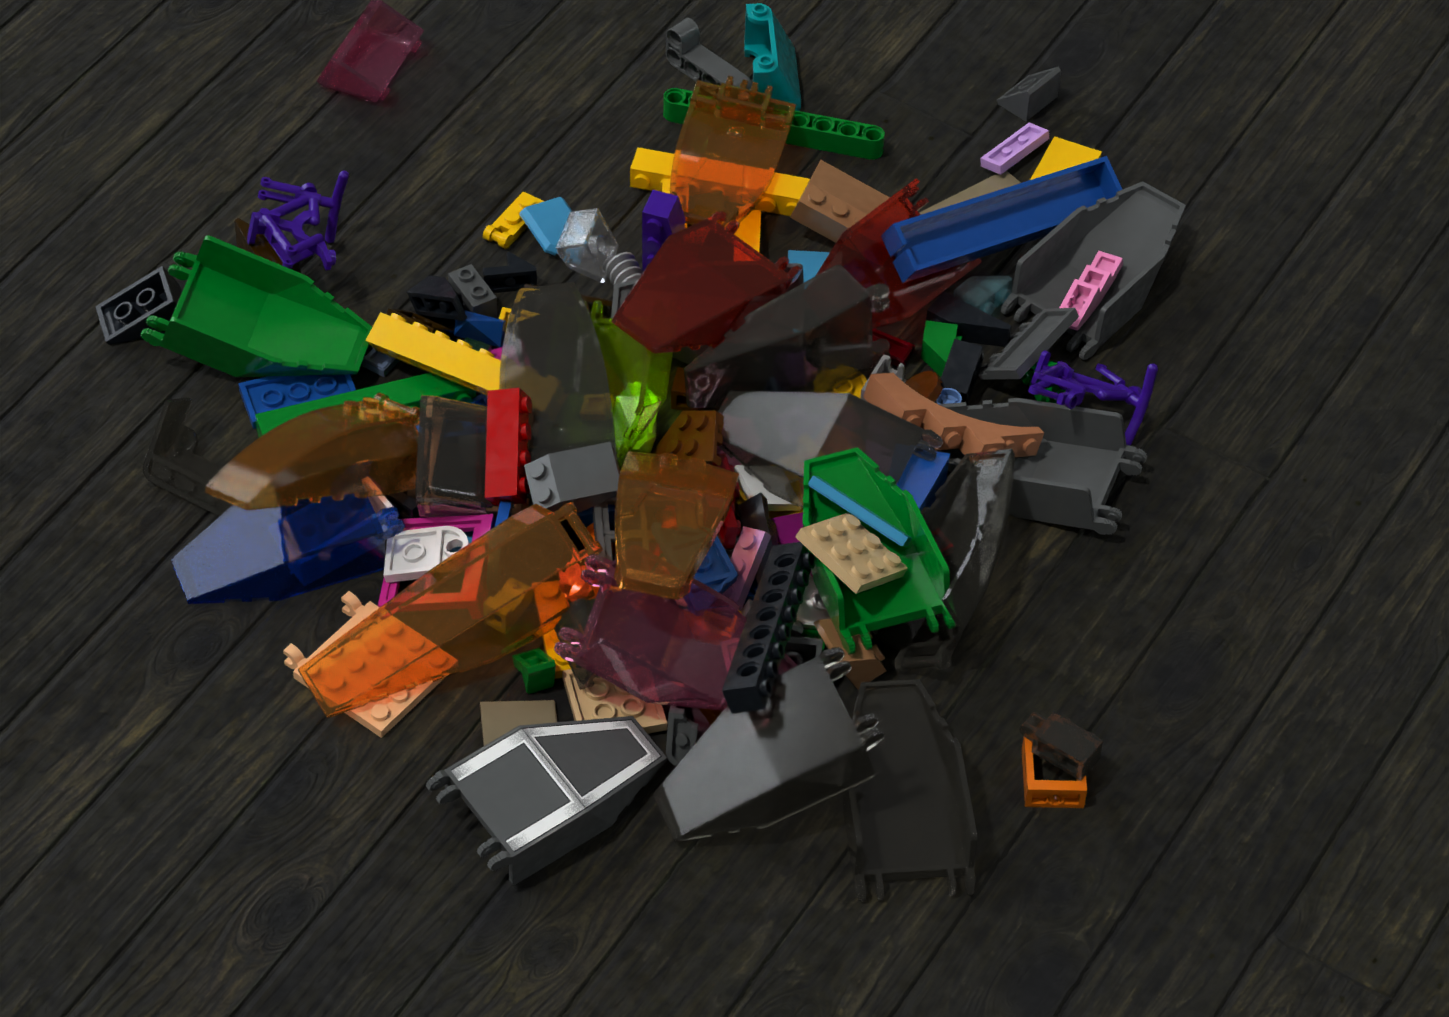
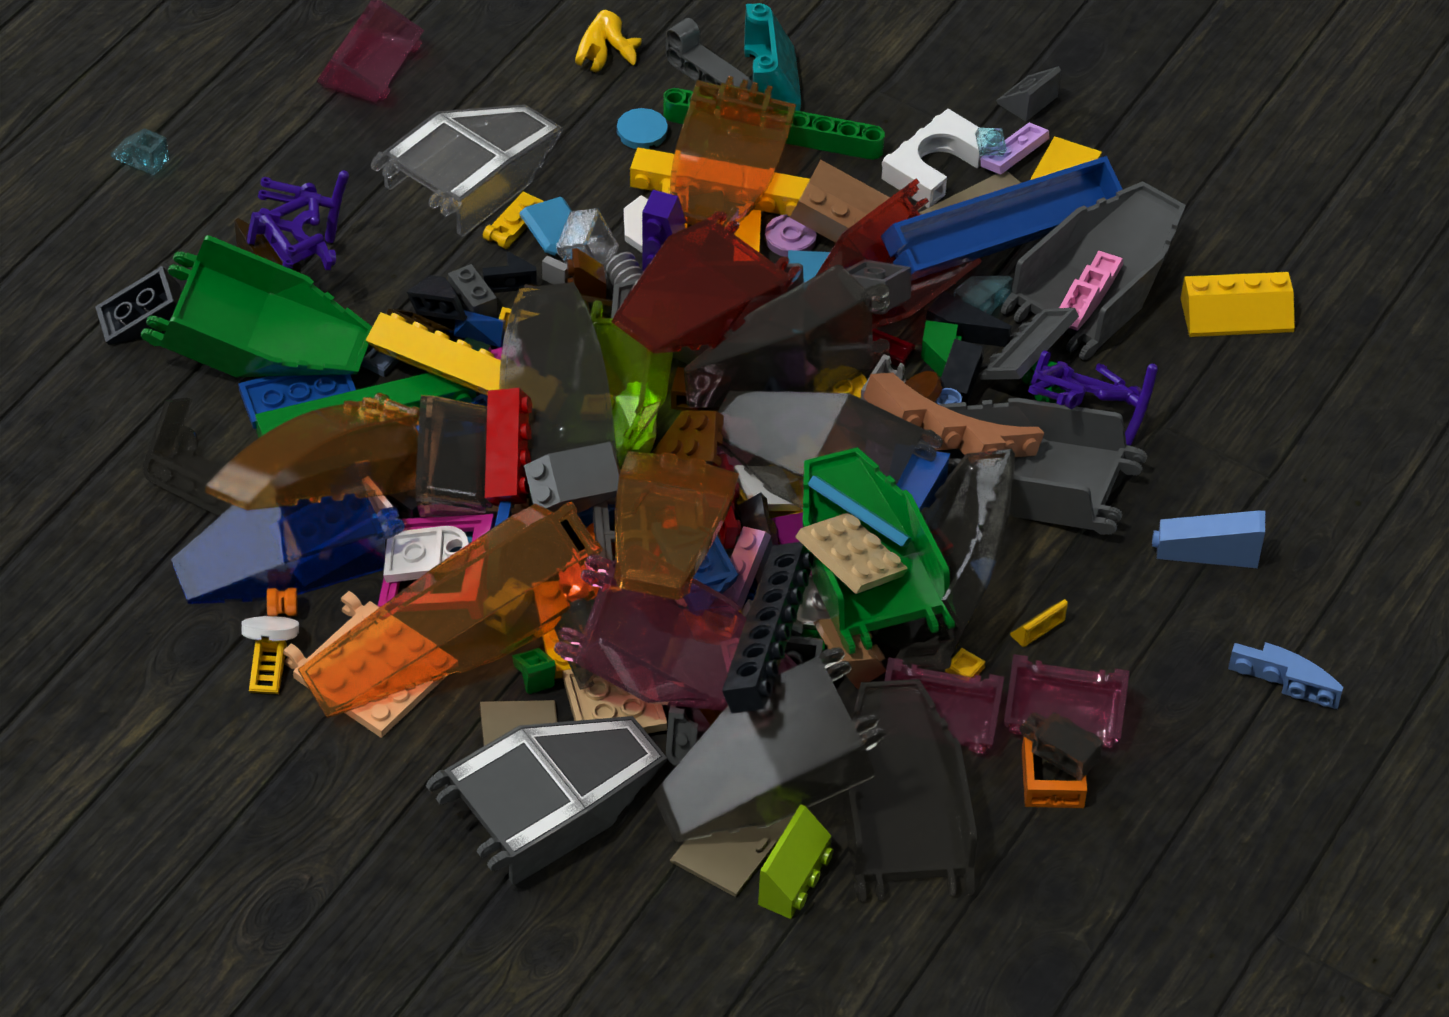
(143, 150): none -> clear light blue slope
(261, 646): none -> yellow slope
(270, 626): none -> white tile
(282, 602): none -> orange wheel
(471, 158): none -> clear windscreen
(554, 271): none -> light grey tile
(586, 274): none -> reddish brown slope
(593, 44): none -> yellow piece
(633, 222): none -> white tile
(642, 128): none -> dark azure tile
(729, 858): none -> dark tan container
(787, 234): none -> lavender tile
(794, 864): none -> lime slope
(894, 276): none -> dark grey slope
(944, 134): none -> white arch
(963, 701): none -> clear pink windscreen
(966, 664): none -> yellow tile
(990, 141): none -> clear light blue plate
(1040, 624): none -> yellow slope
(1080, 695): none -> clear pink windscreen
(1212, 539): none -> medium blue slope
(1238, 304): none -> yellow slope
(1298, 675): none -> medium blue slope

